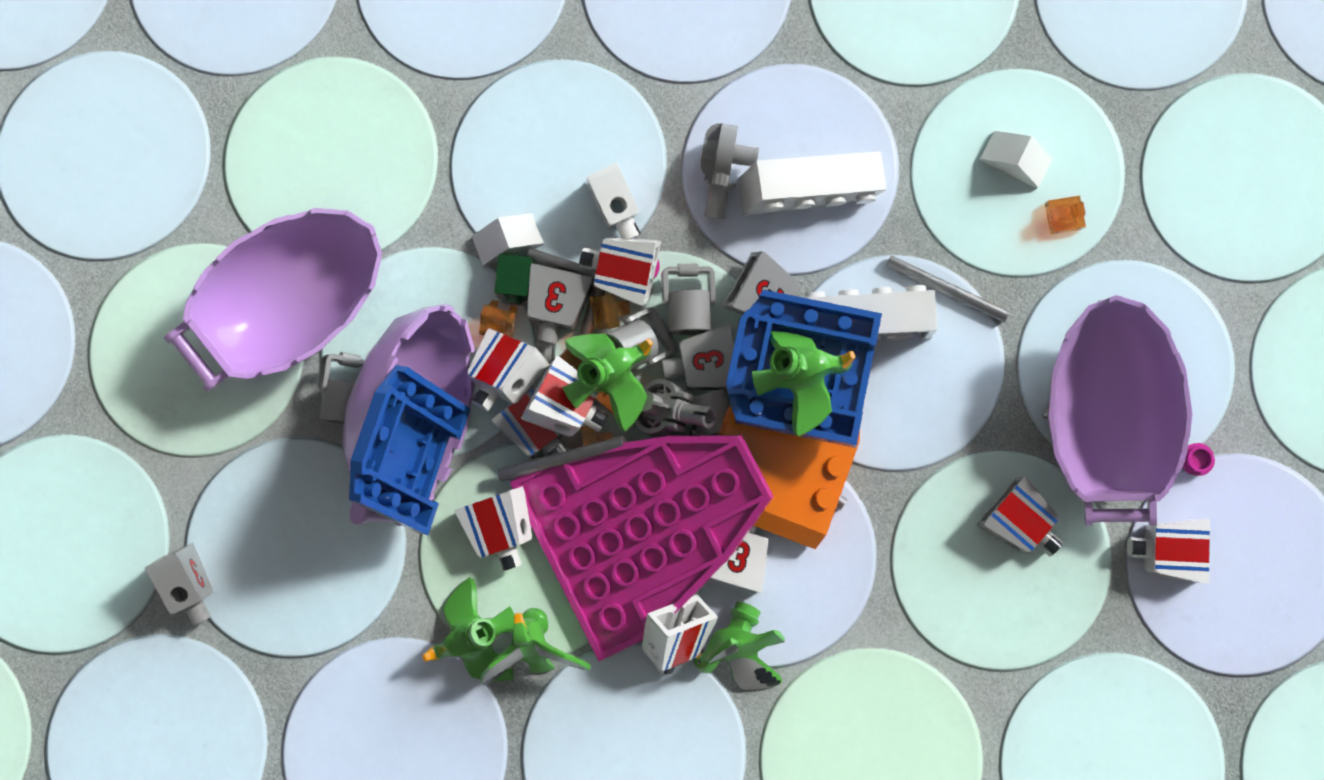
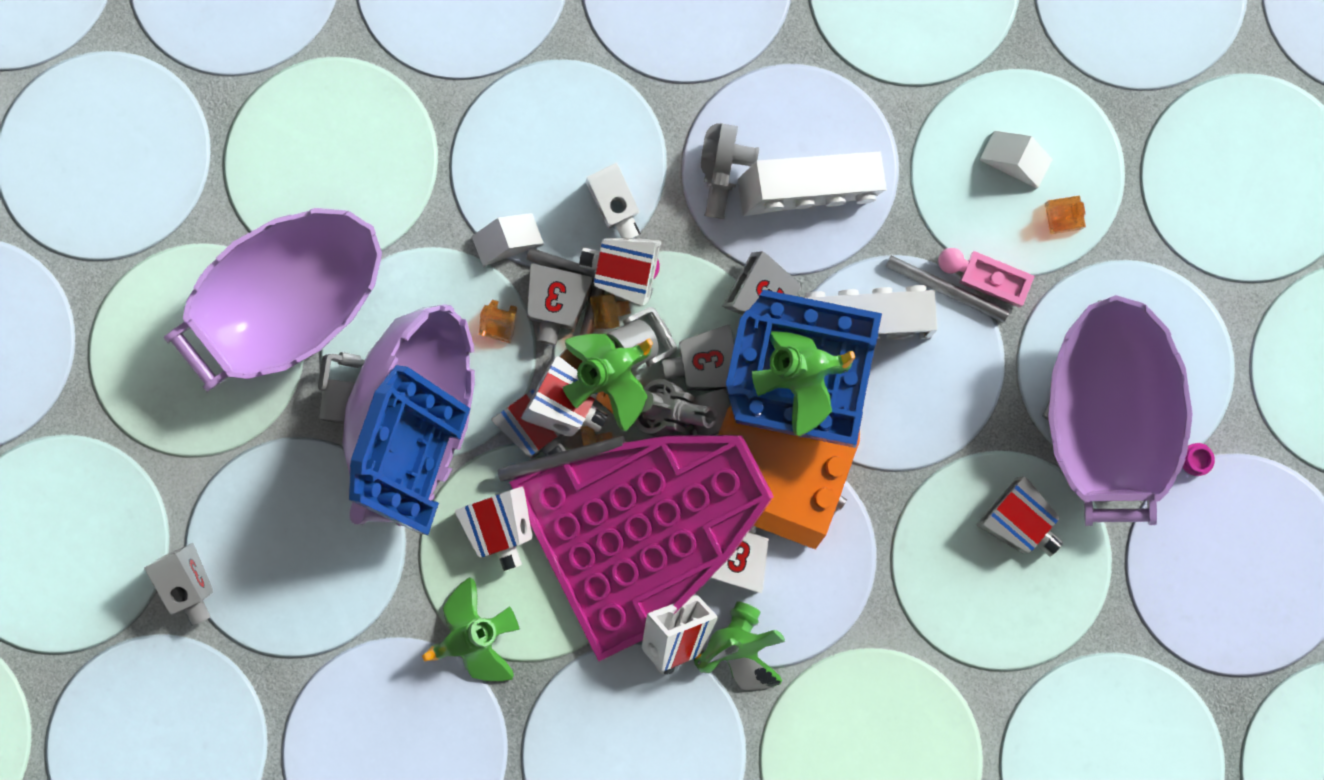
(504, 369): white torso -> none
(513, 278): dark green brick -> none
(531, 647): bright green animal -> none
(688, 308): light grey piece -> none
(988, 275): none -> bright pink plate
(1175, 549): torso -> none

